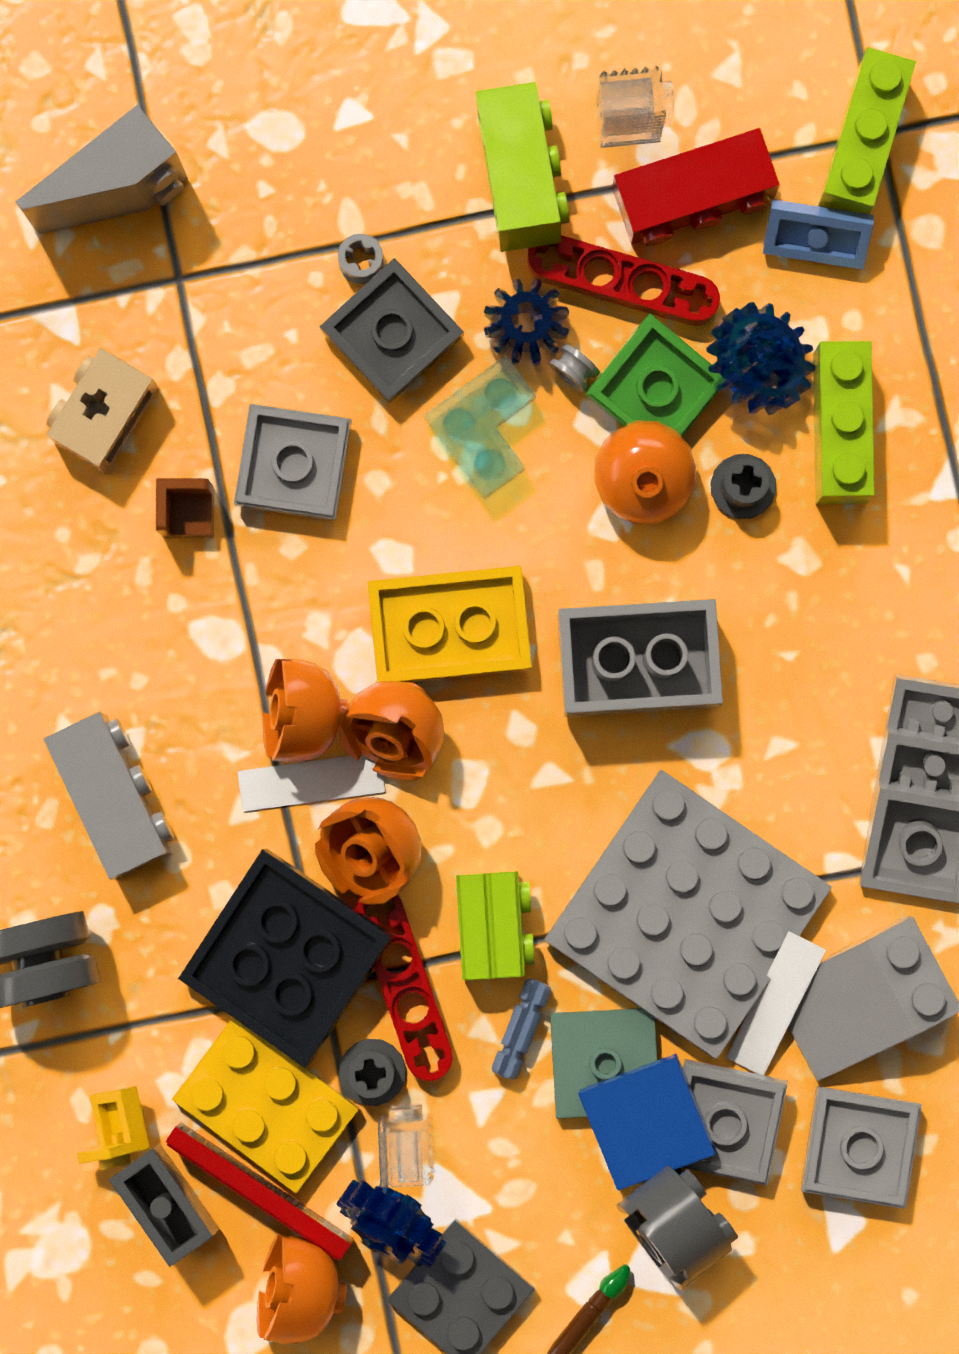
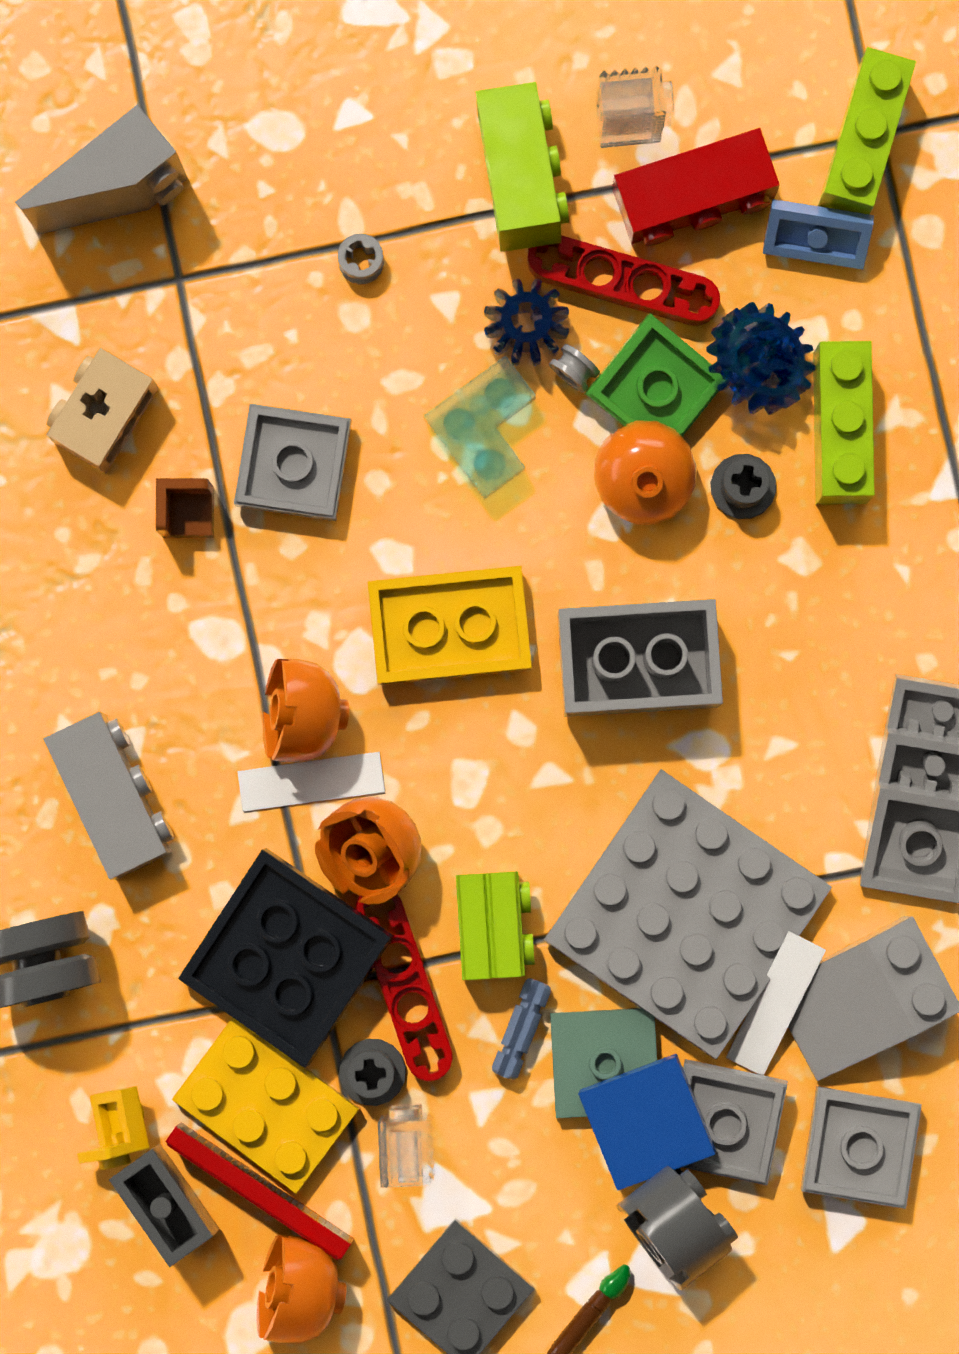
(391, 1223): clear blue gear -> none
(392, 330): dark grey plate -> none
(395, 728): orange cylinder -> none

